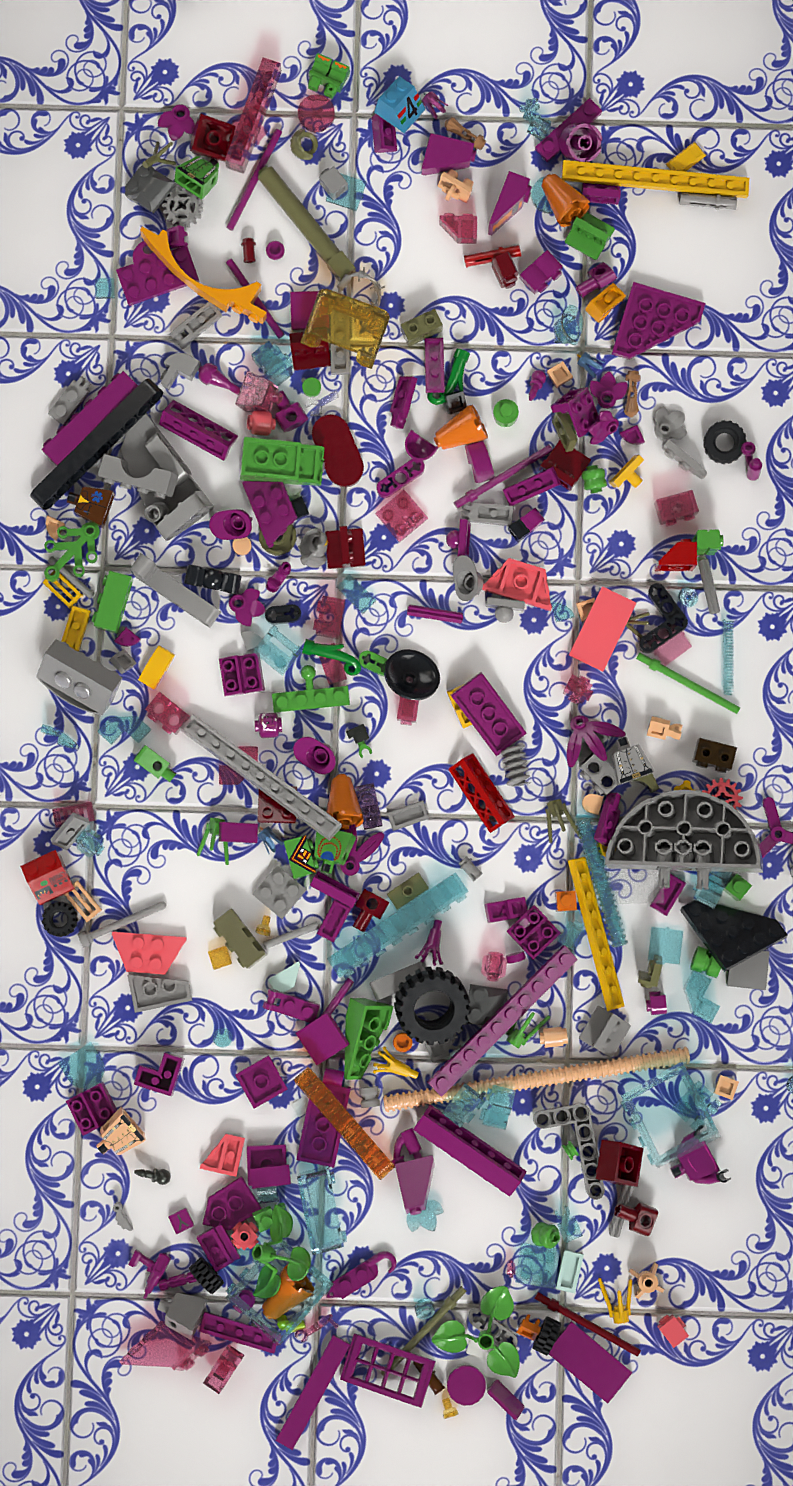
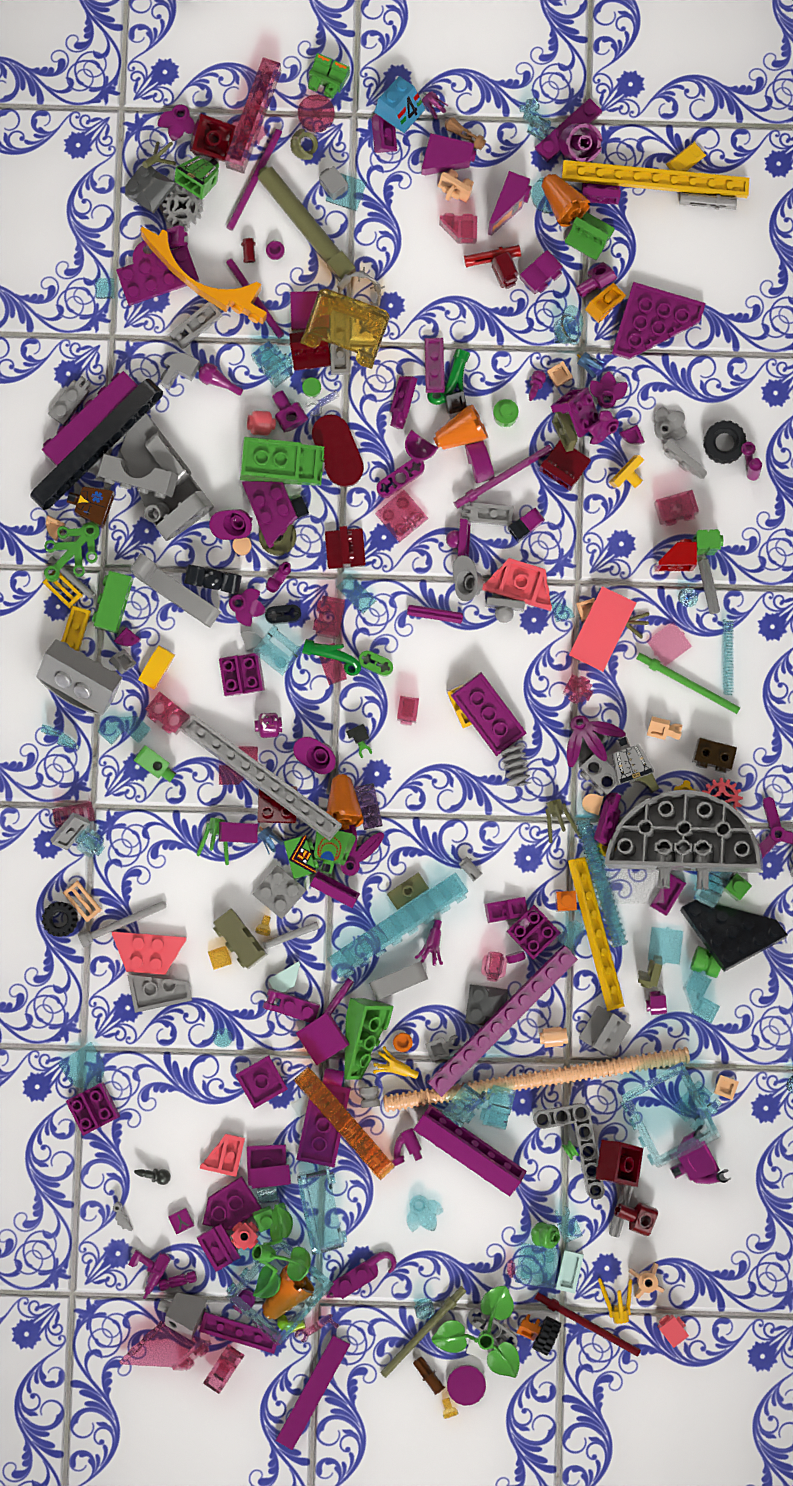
(47, 877): red slope -> none
(120, 1133): light nougat torso -> none
(161, 1080): magenta brick -> none
(195, 431): magenta fence -> none
(206, 1275): black tyre -> none
(257, 394): clear pink torso -> none
(311, 697): bright green plate -> none
(313, 548): light grey hair -> none
(334, 921): magenta plate -> none
(366, 914): dark red piece -> none
(408, 815): light grey tile -> none
(412, 667): black dish -> none
(415, 1183): magenta slope -> none
(421, 327): olive brick -> none
(422, 1383): magenta piece -> none
(436, 1029): black tyre -> none
(484, 790): red fence -> none
(505, 1399): magenta slope -> none
(517, 1037): bright green plant -> none
(531, 486): magenta tile -> none
(589, 1362): magenta tile -> none
(594, 479): bright green piece -> none
(631, 408): medium nougat piece -> none
(669, 619): black beam -> none
(750, 973): light grey tile -> none

